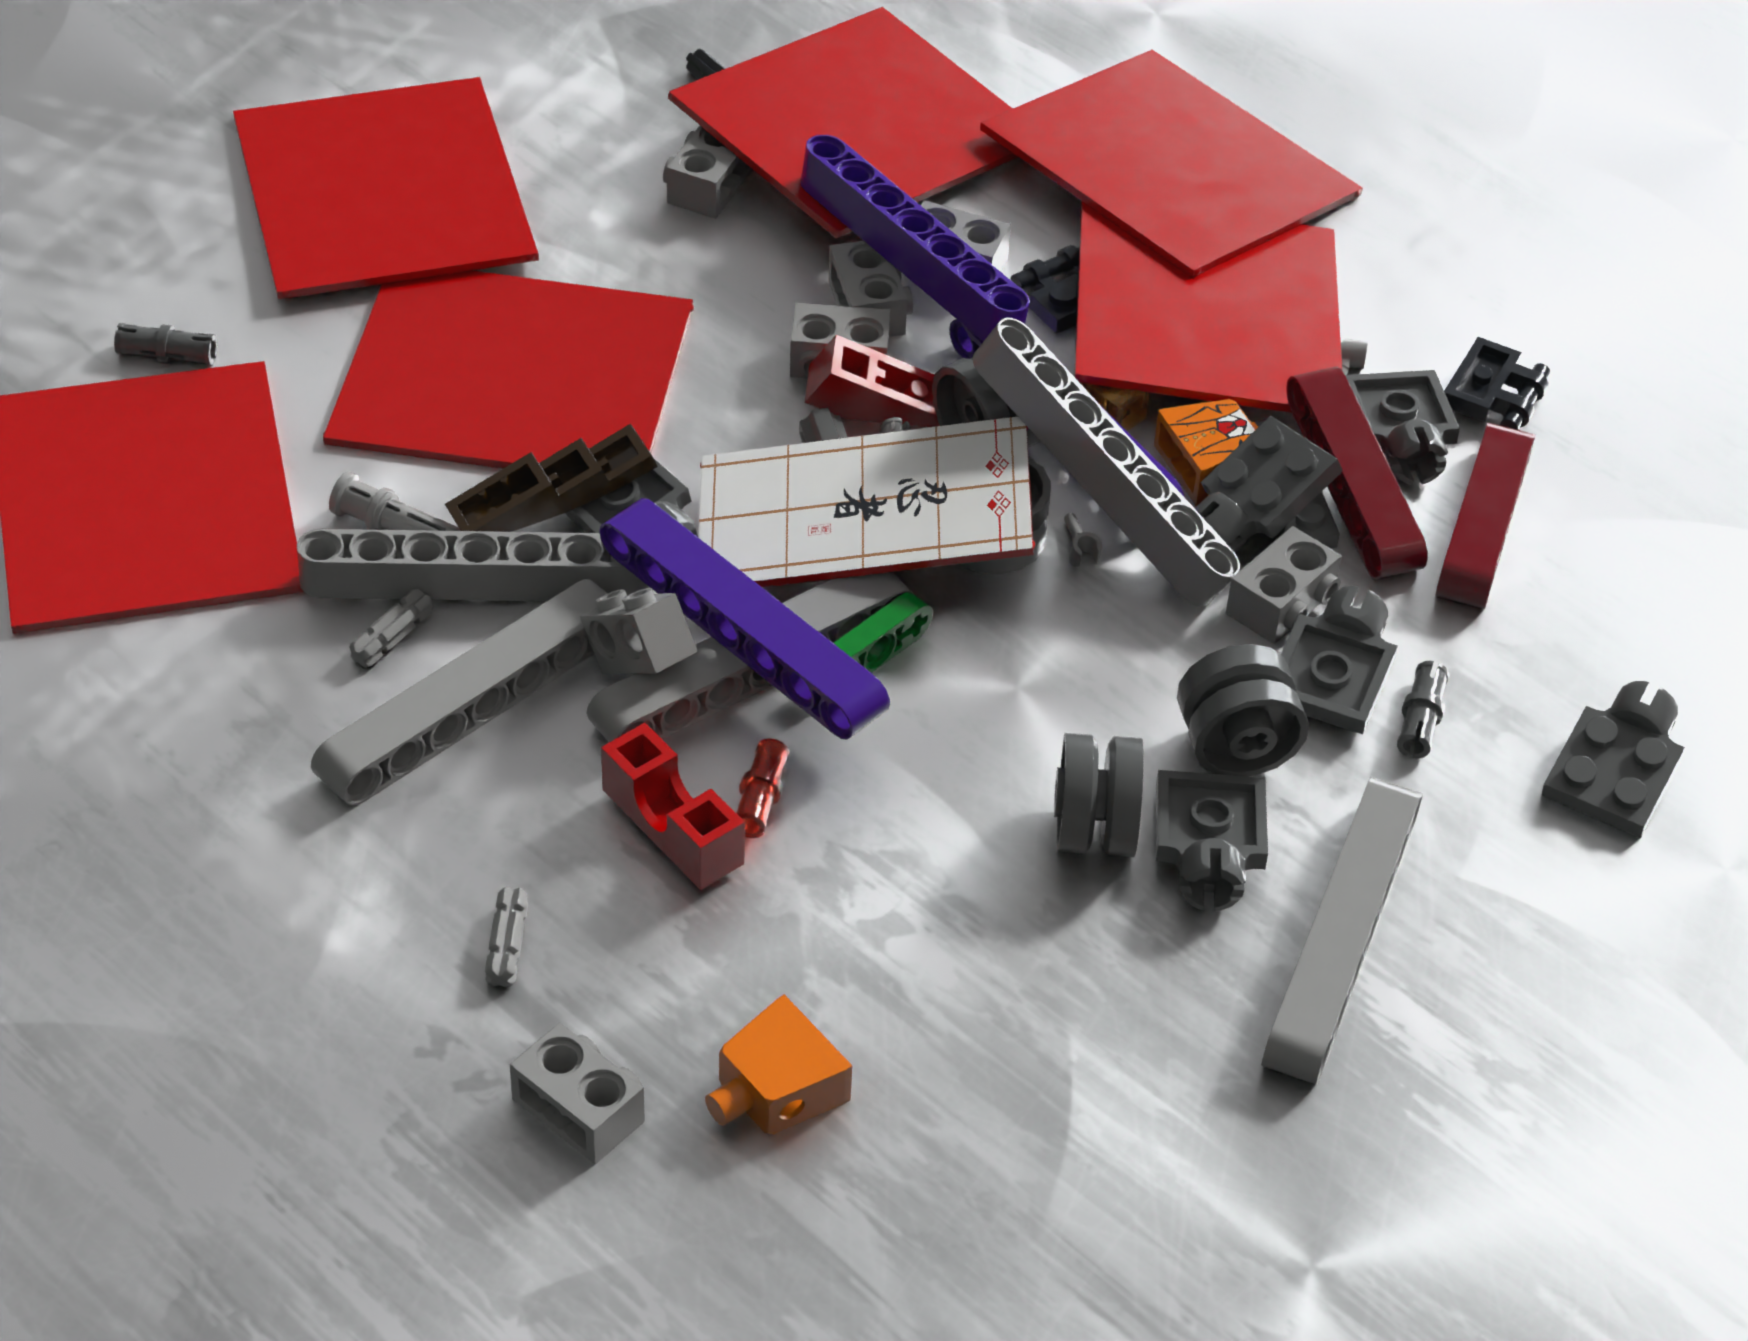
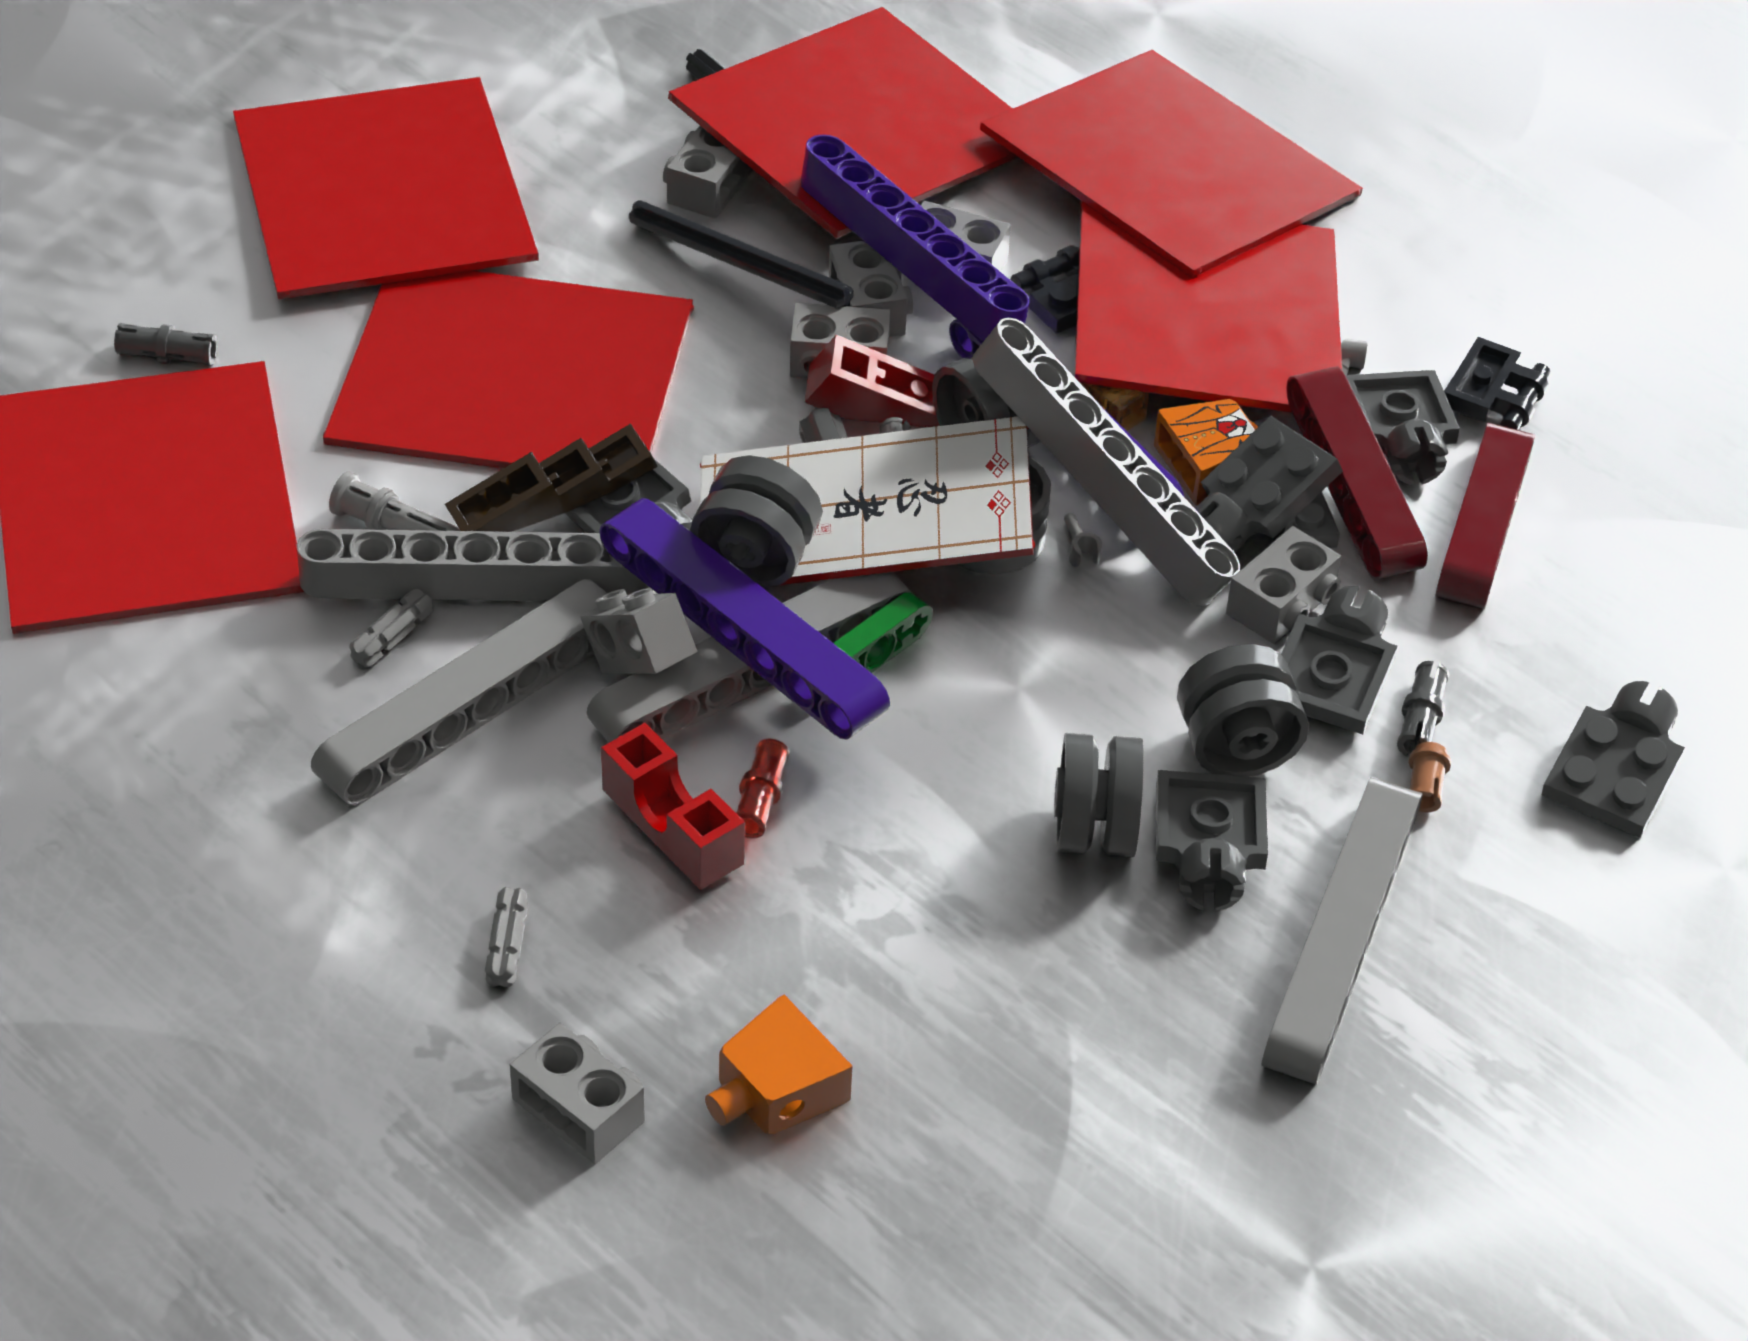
(741, 255): none -> black axle
(759, 518): none -> dark grey wheel
(1428, 766): none -> nougat pin

